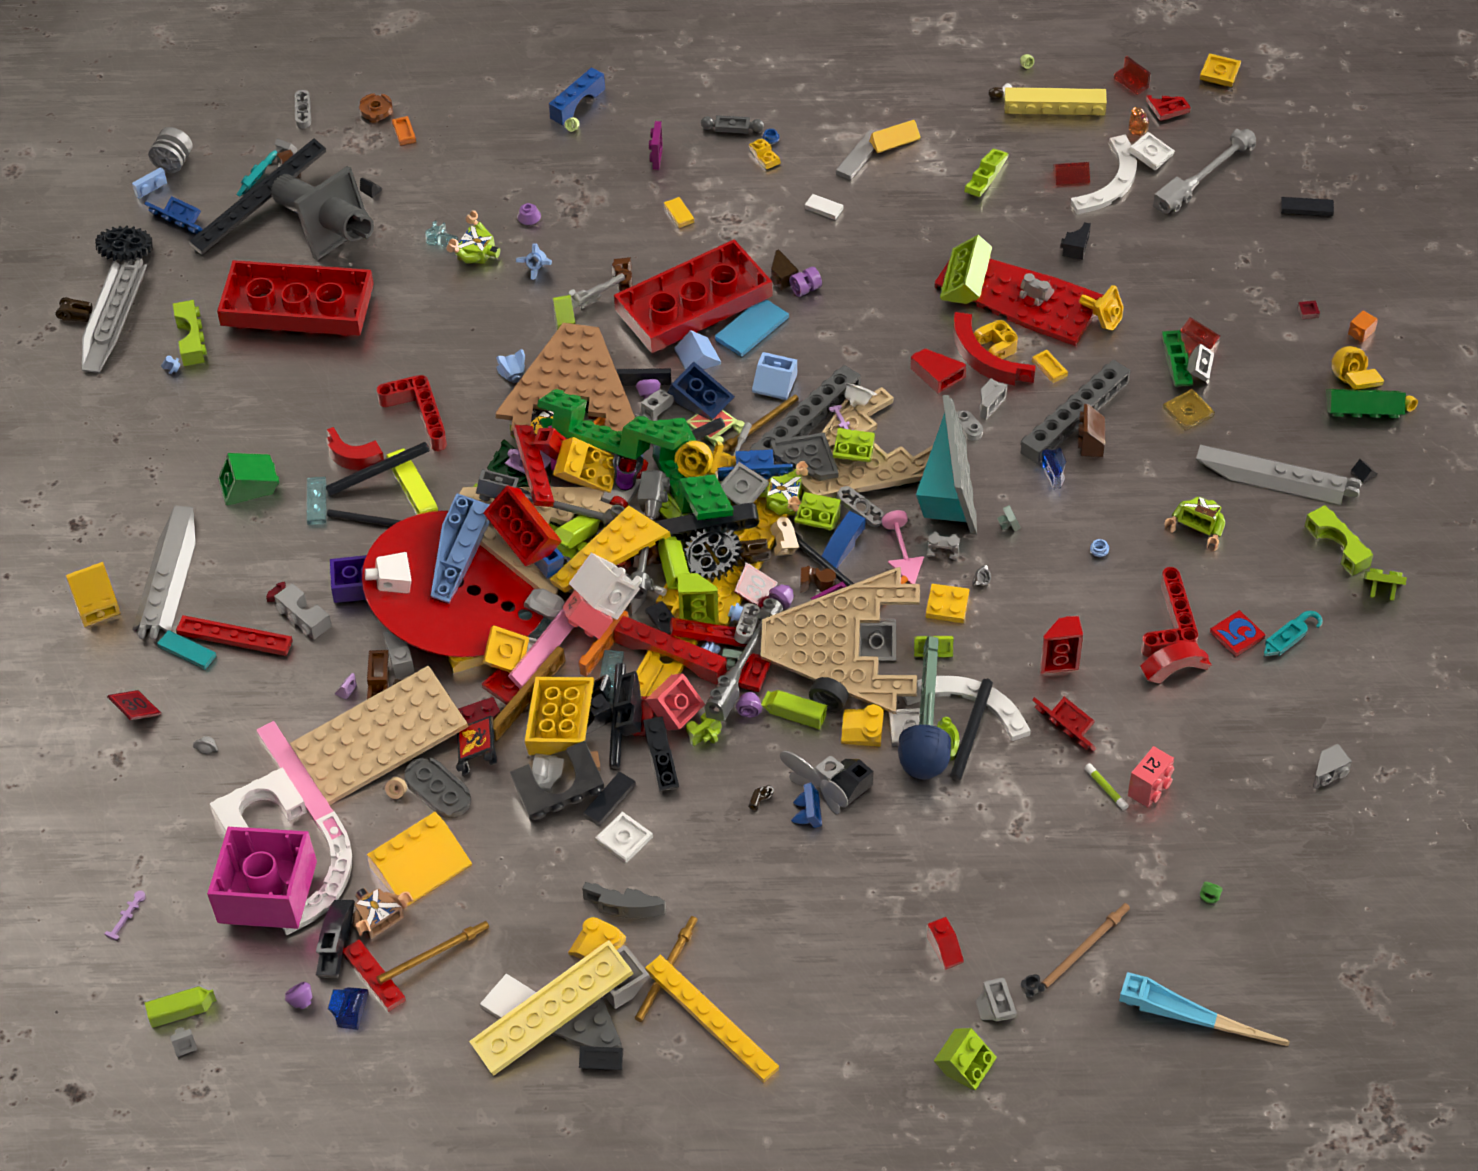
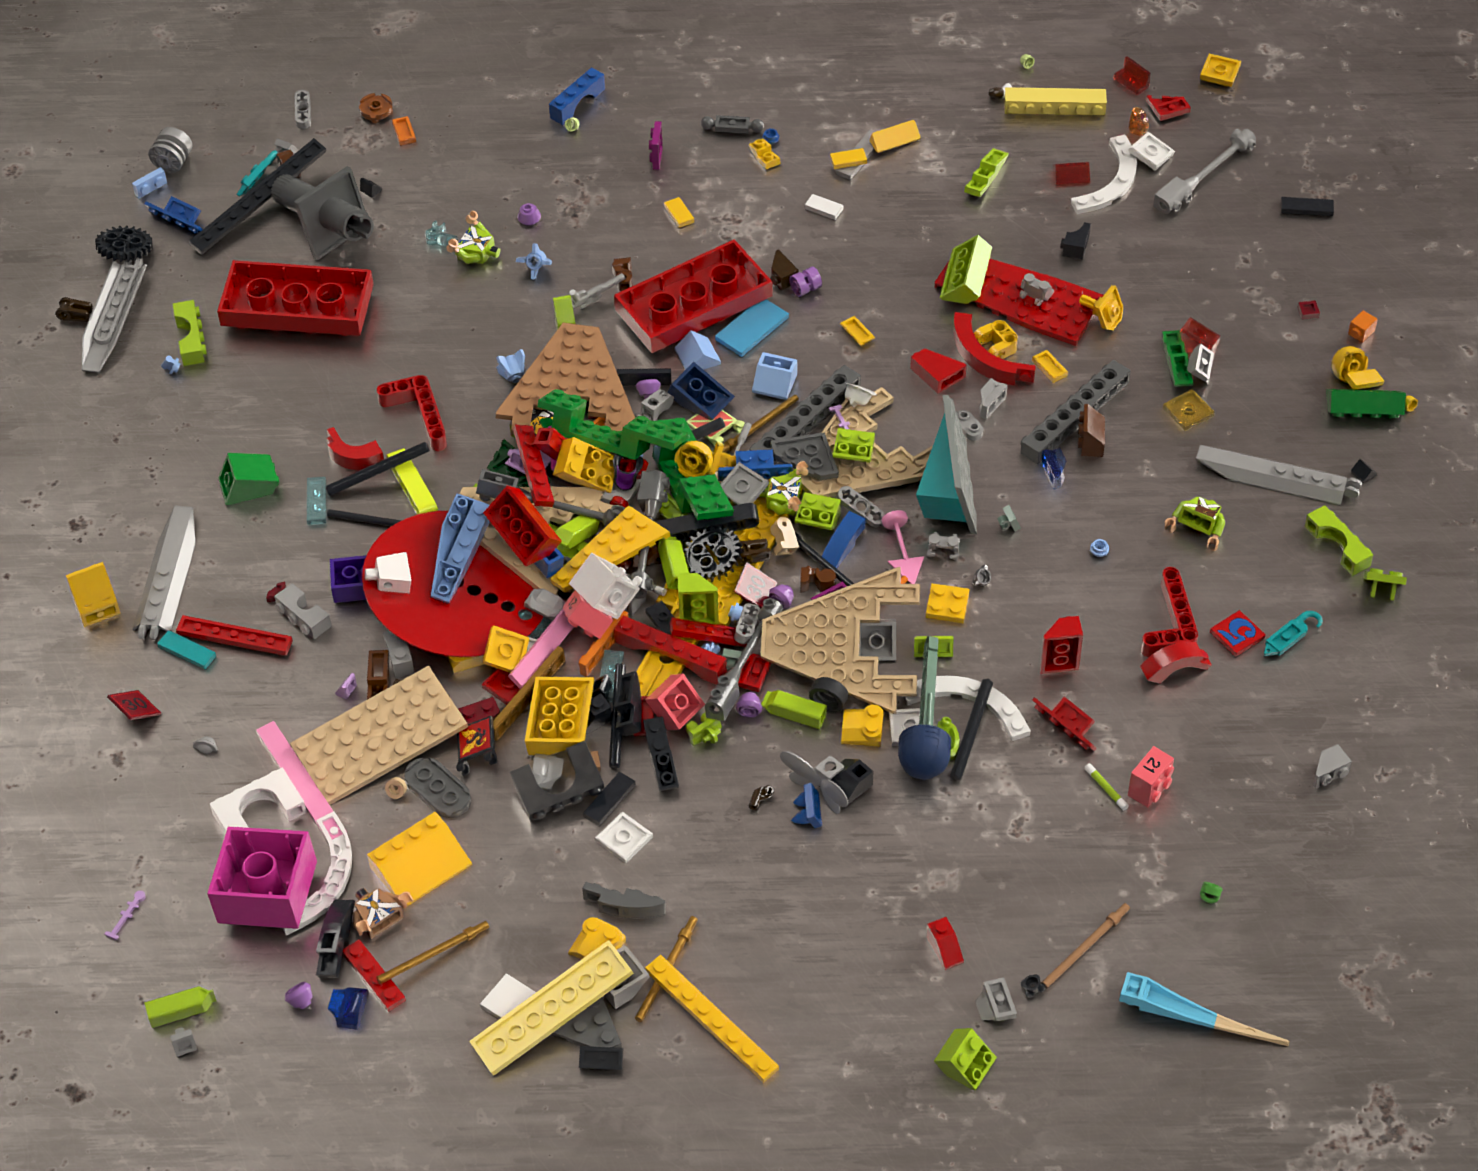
(848, 158): none -> yellow tile
(857, 331): none -> yellow tile

